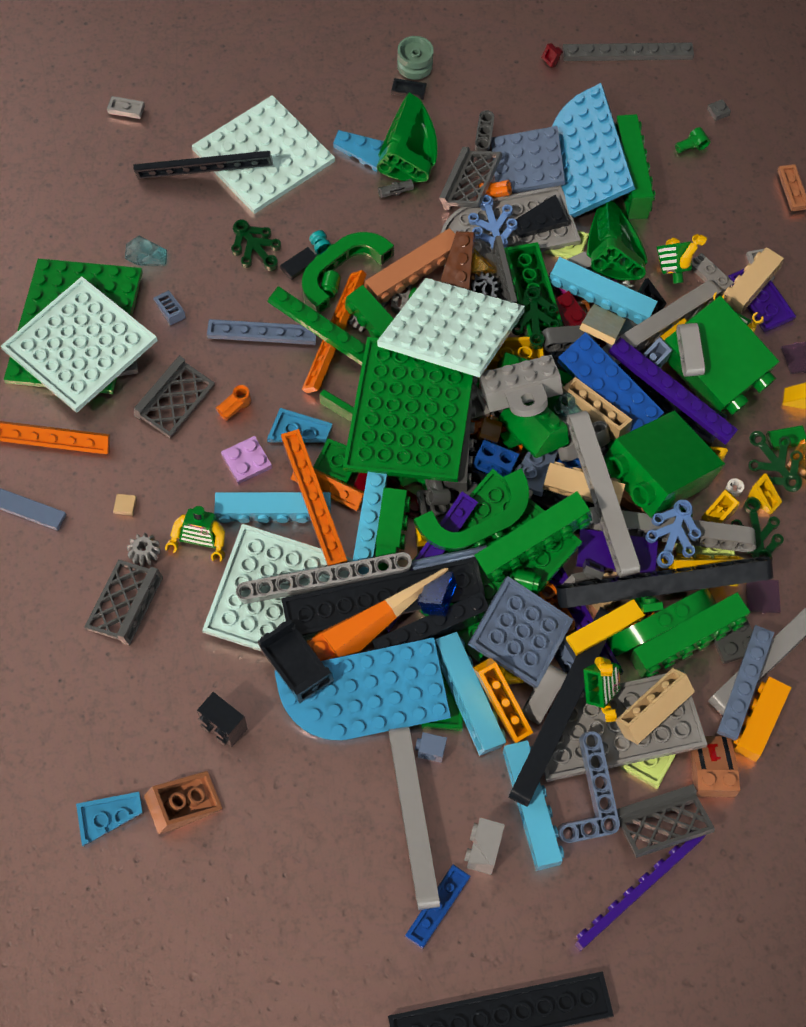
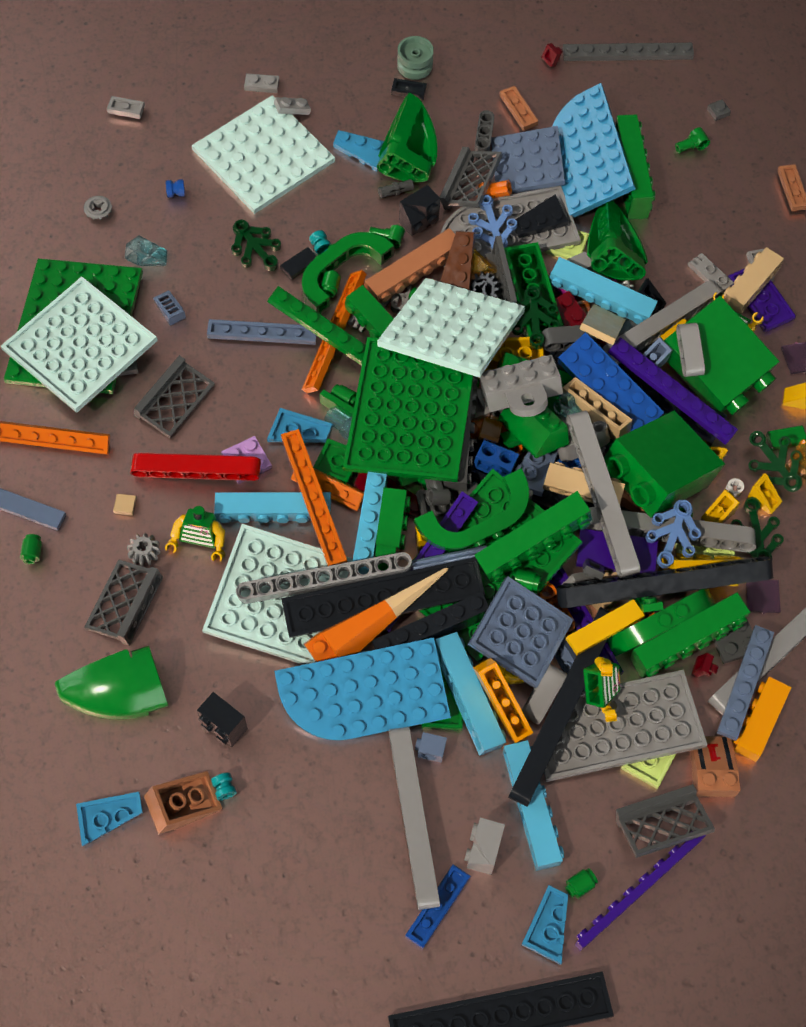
(31, 549): none -> green brick
(97, 201): none -> light grey gear
(115, 686): none -> green panel
(175, 188): none -> blue wheel
(195, 466): none -> red beam
(203, 164): black tile -> none
(223, 786): none -> teal wheel
(234, 403): orange piece -> none
(261, 83): none -> light grey plate
(292, 106): none -> light grey plate
(295, 661): black panel -> none
(339, 420): none -> clear light blue piece
(344, 394): none -> green brick
(393, 234): none -> green pin
(419, 210): none -> black slope
(438, 595): clear blue slope -> none
(518, 108): none -> nougat plate
(548, 925): none -> dark azure wing
(581, 883): none -> green brick
(597, 794): sand blue beam -> none
(655, 706): tan brick -> none
(677, 256): torso -> none
(704, 666): none -> dark red tile

